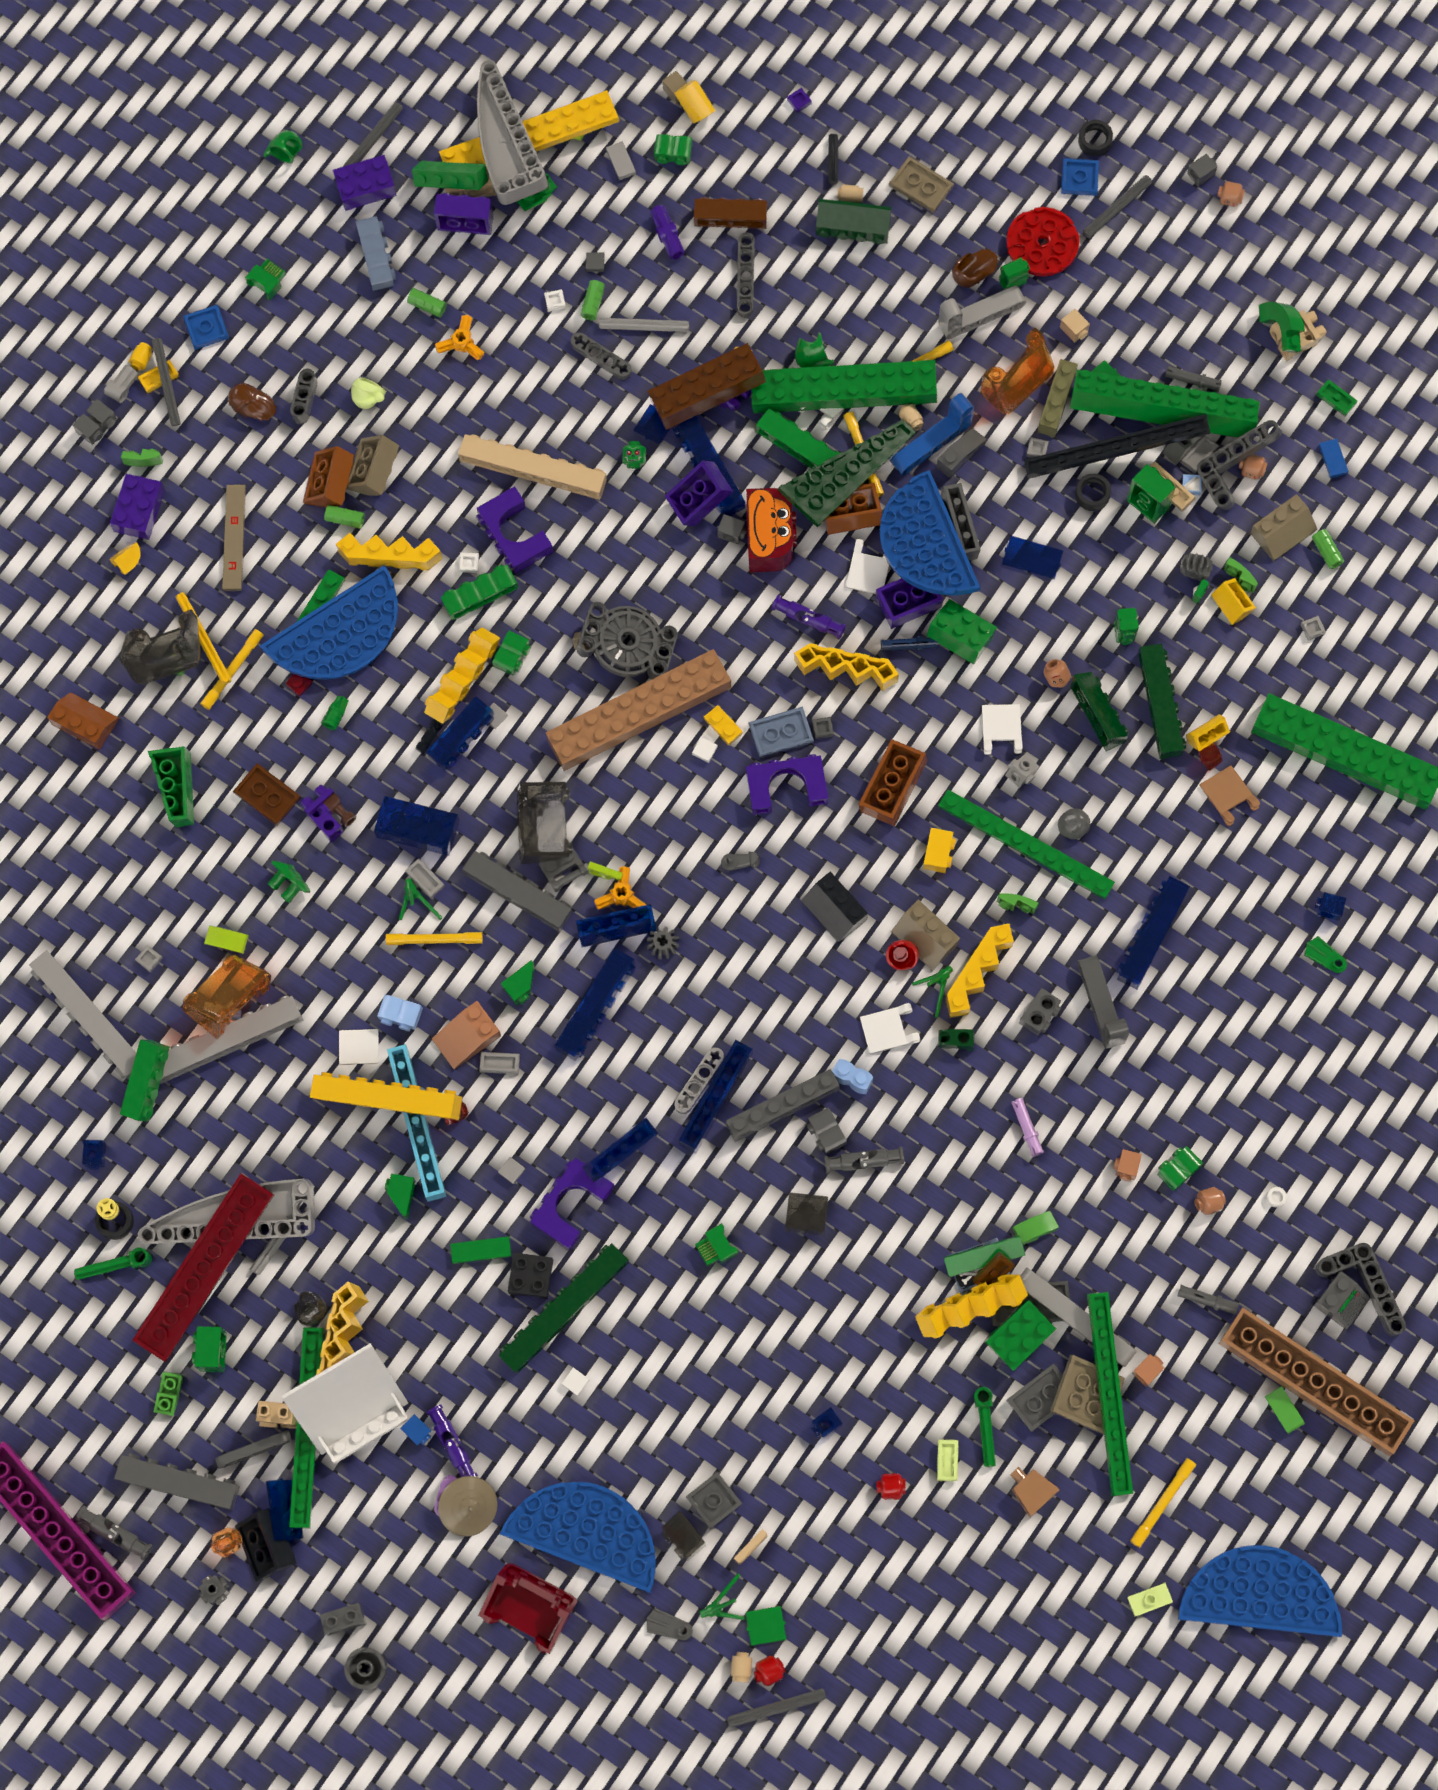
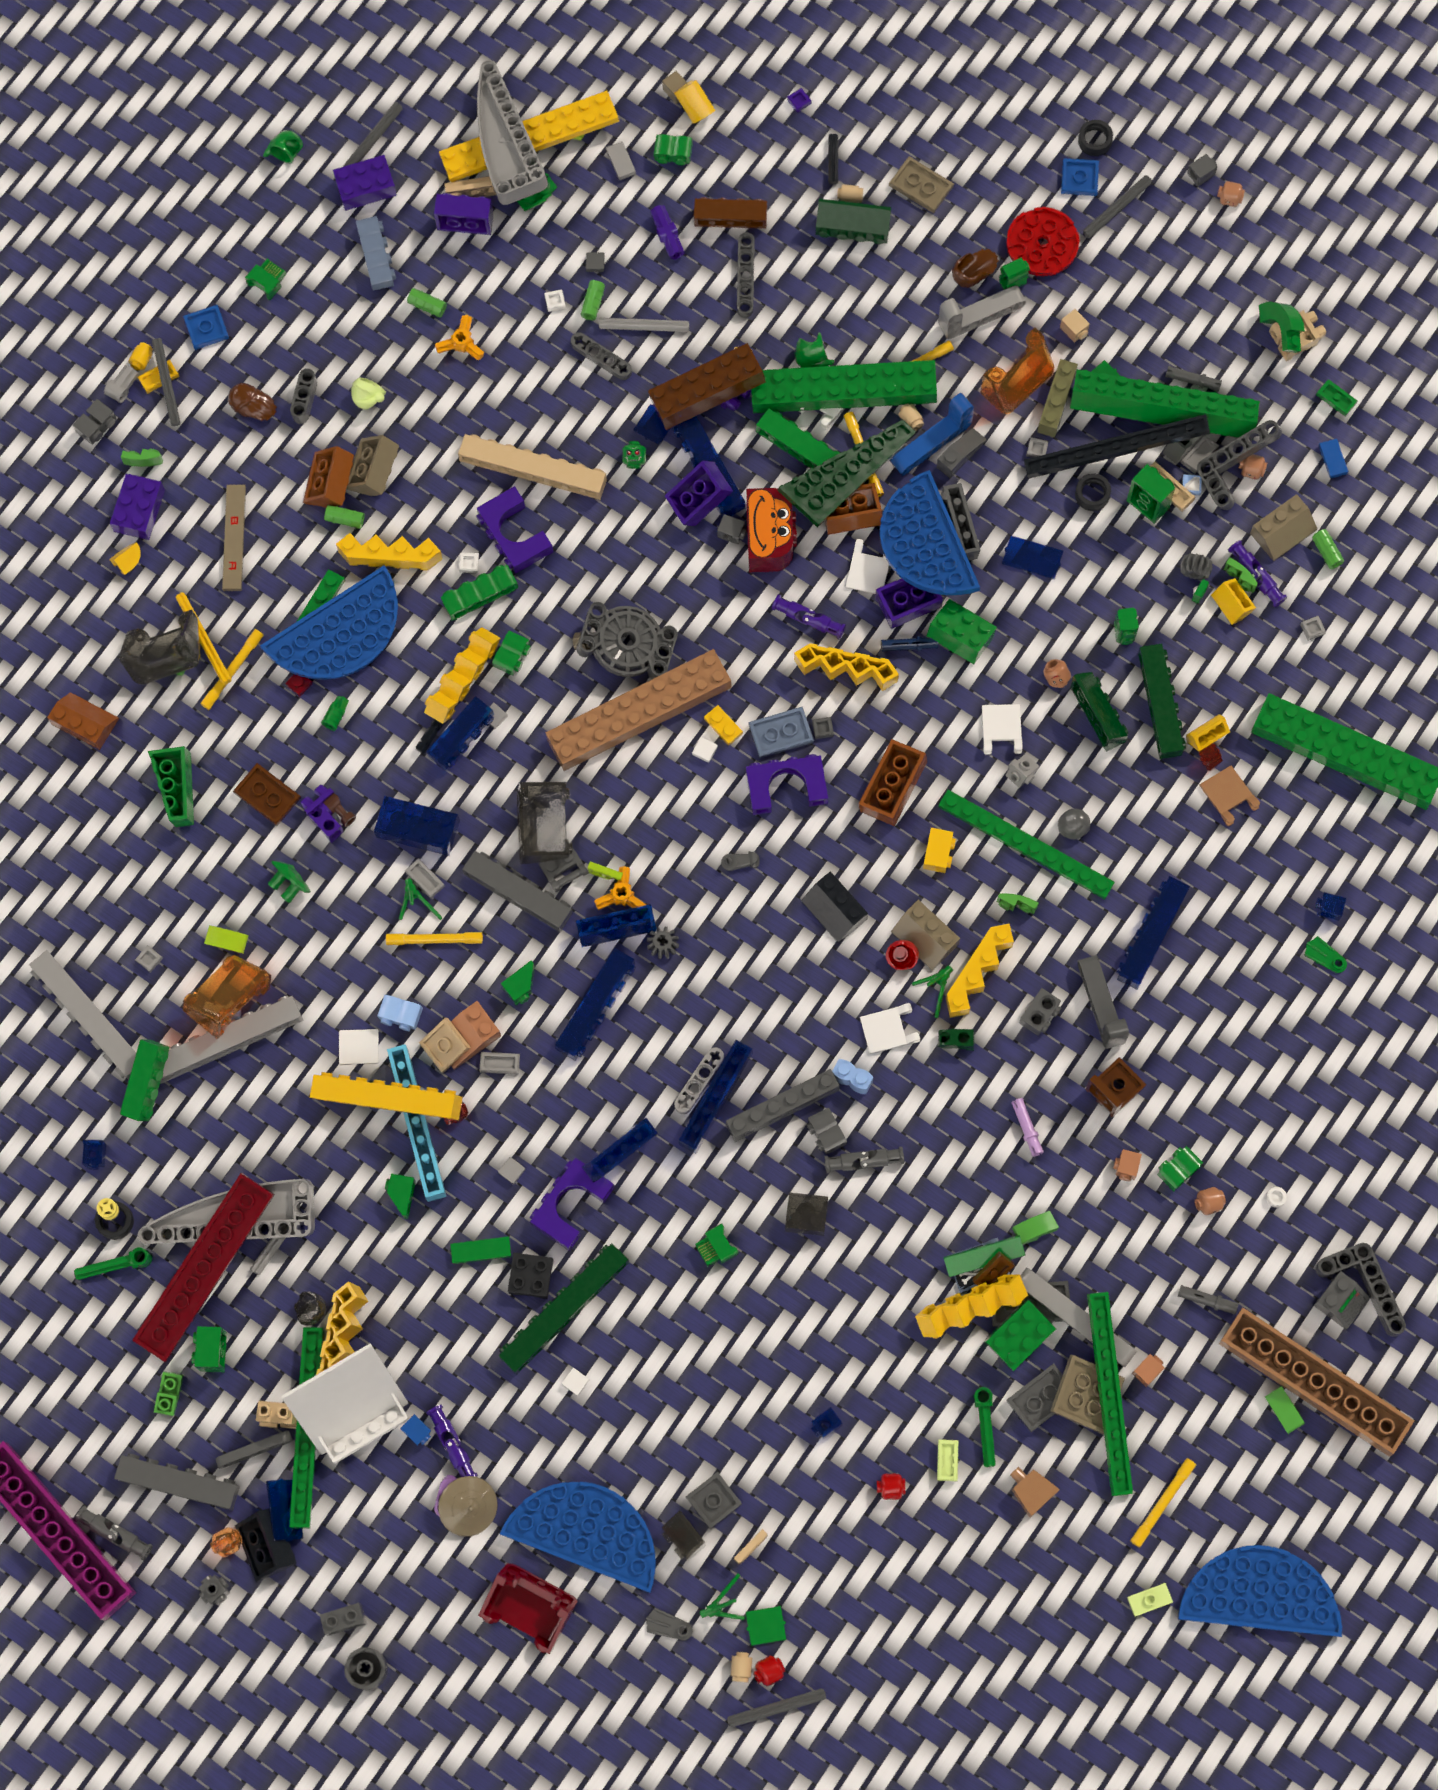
(444, 1045): none -> tan tile
(450, 175): green brick -> none
(1105, 1092): none -> reddish brown bracket
(1268, 585): none -> dark purple piece

